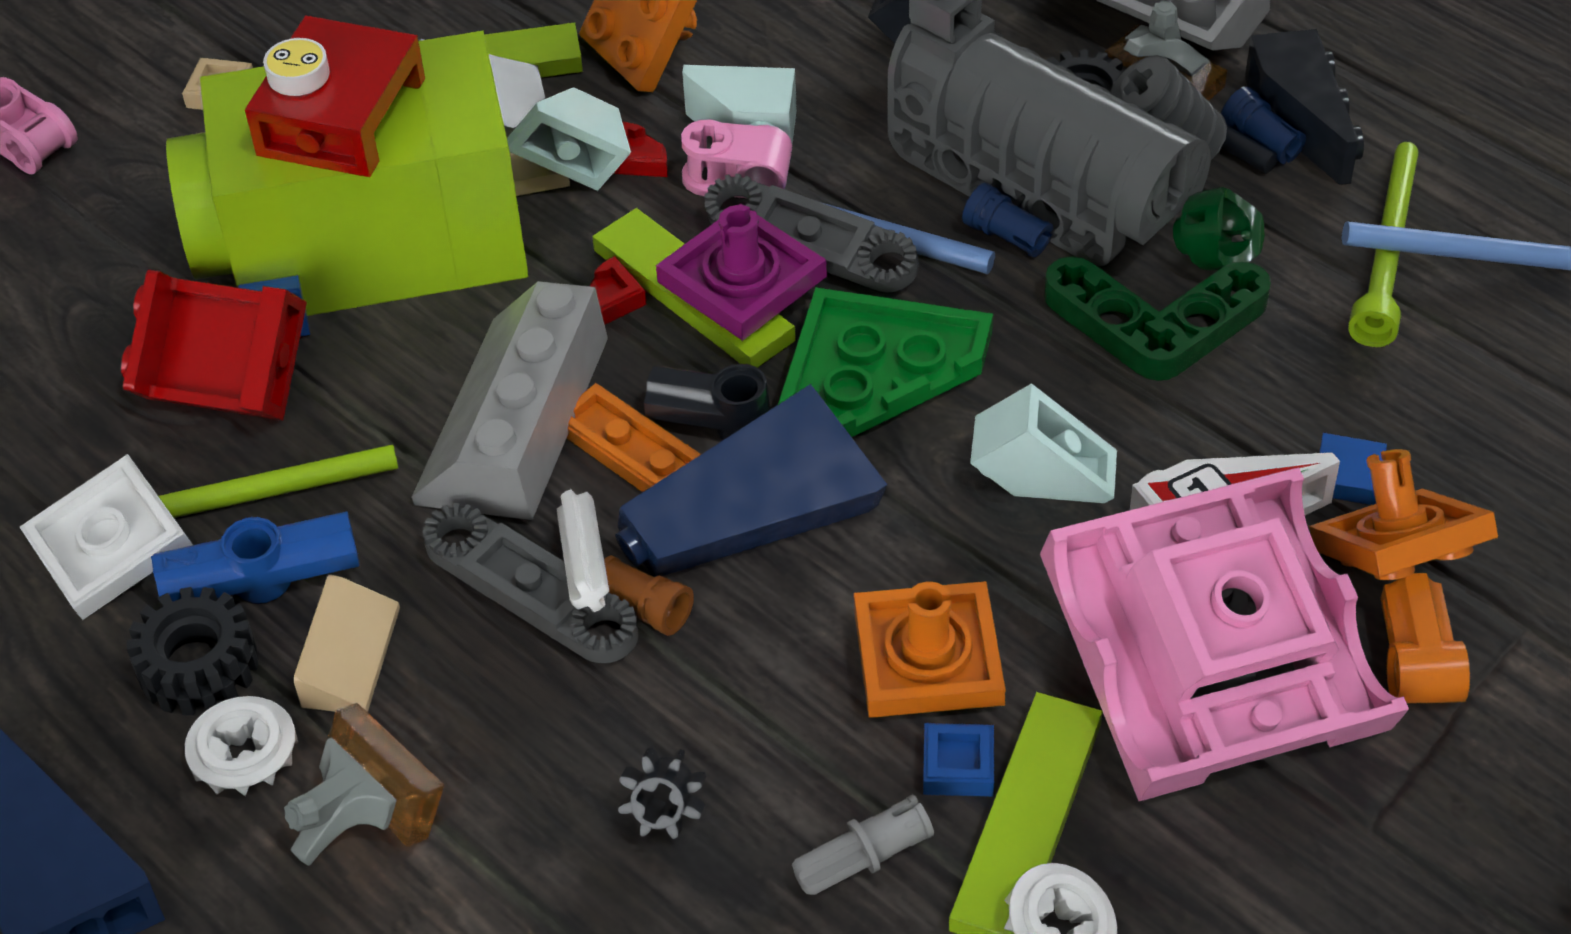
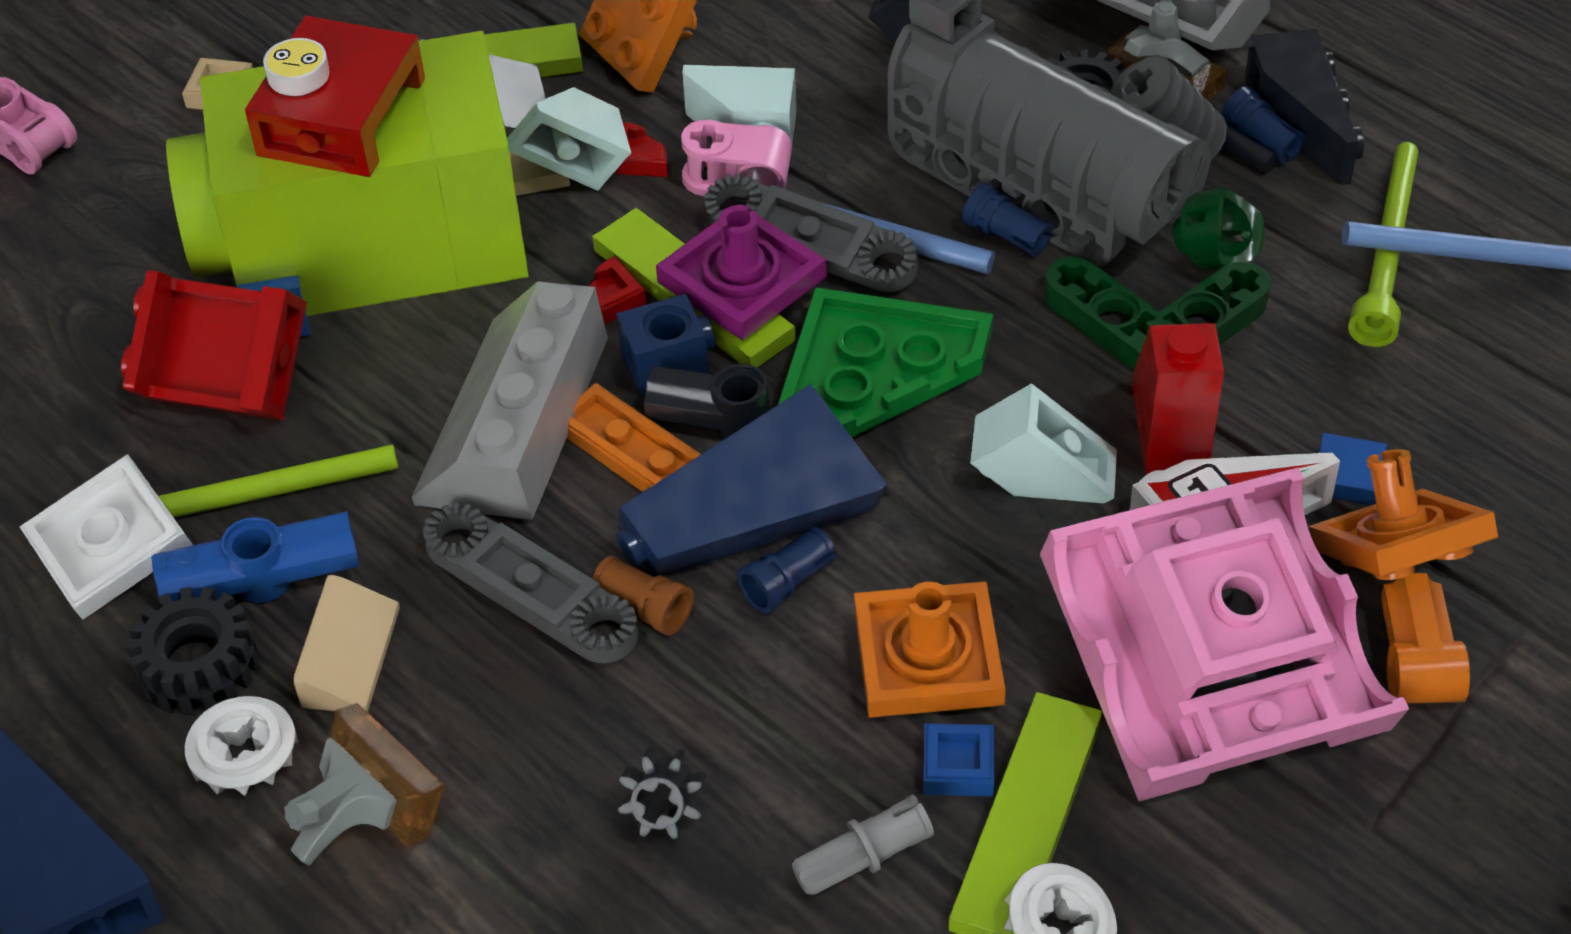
(582, 551): white axle -> none
(666, 336): none -> dark blue brick
(776, 575): none -> dark blue pin
(1177, 393): none -> red slope

